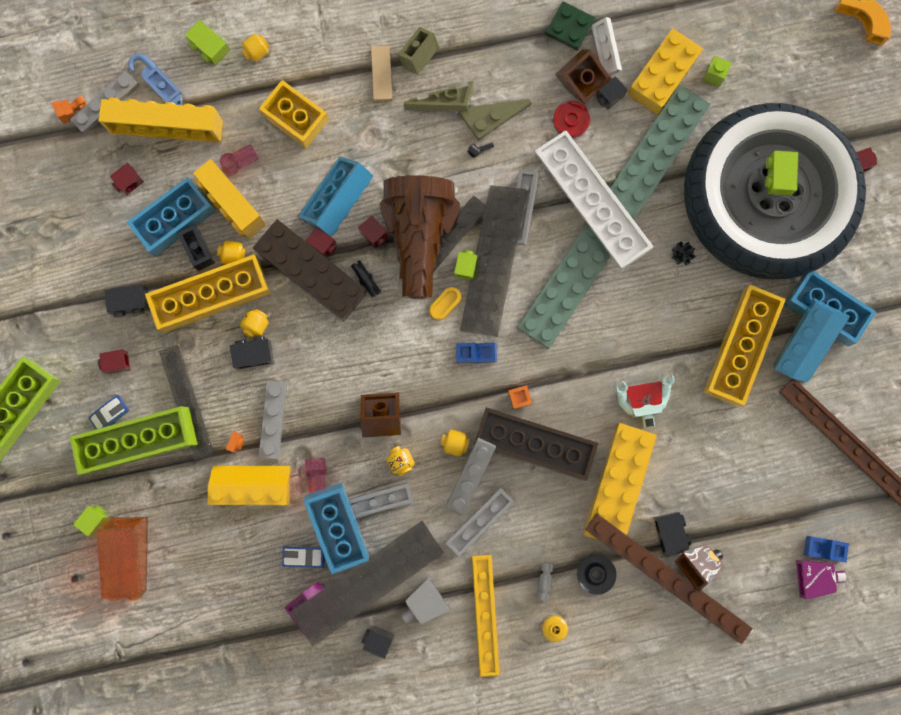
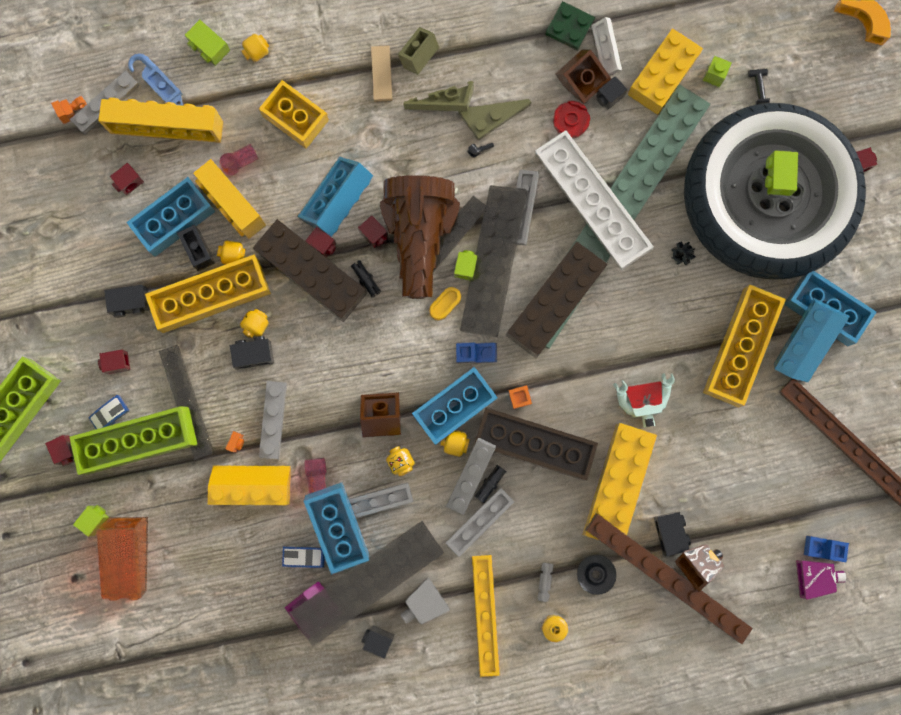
(60, 450): none -> dark red brick
(454, 405): none -> dark azure slope
(490, 483): none -> black pin
(556, 299): none -> dark brown brick
(758, 73): none -> black piece

